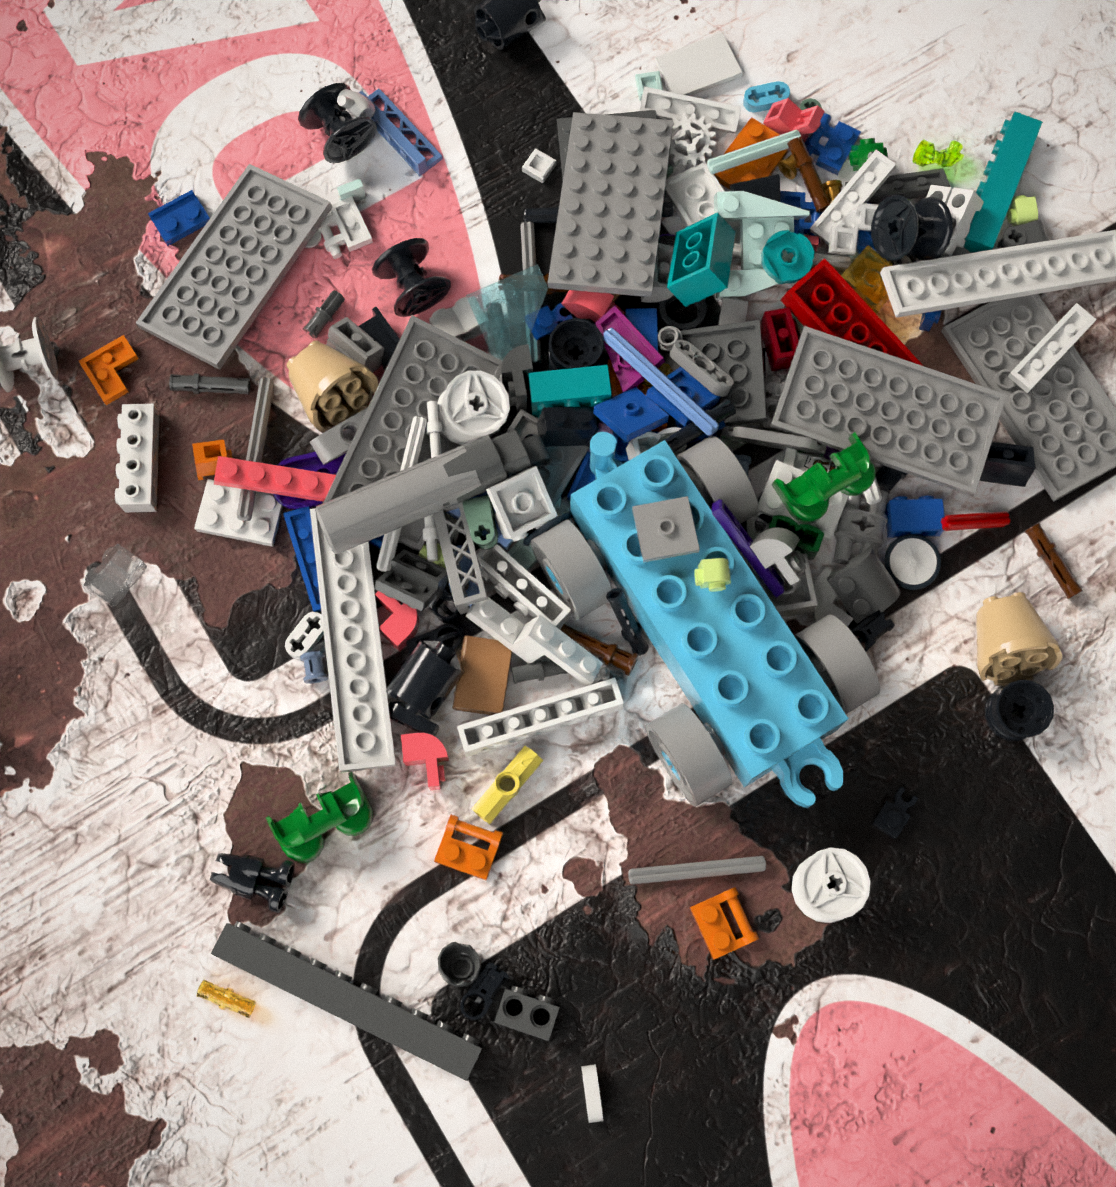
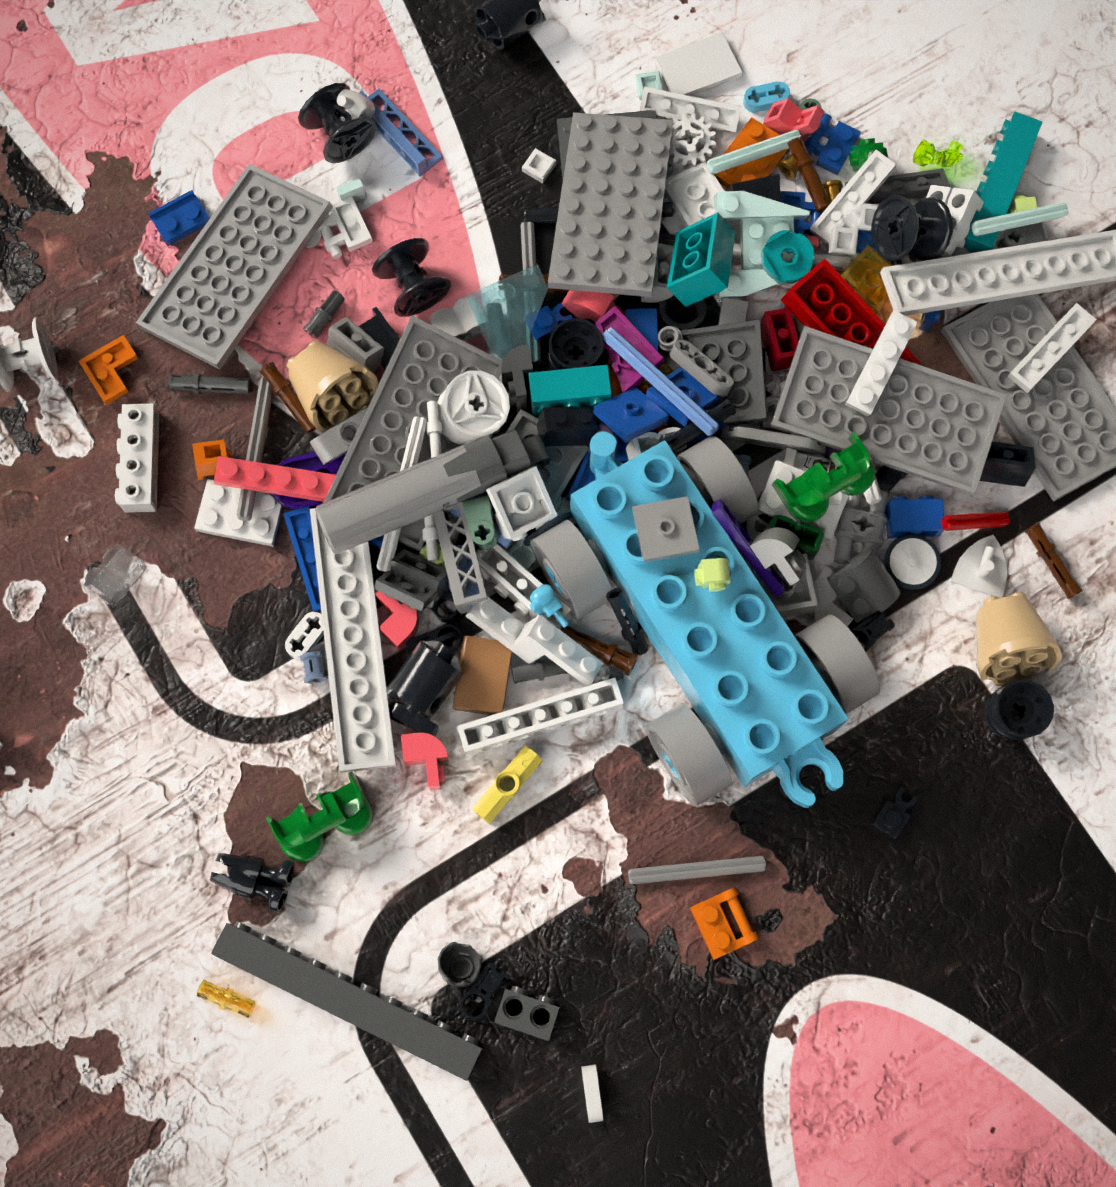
(283, 389): none -> reddish brown pin
(465, 856): orange plate -> none
(545, 601): none -> medium azure piece
(849, 881): white piece -> none
(881, 363): none -> white plate
(982, 568): none -> white shield
(1019, 219): none -> light aqua axle

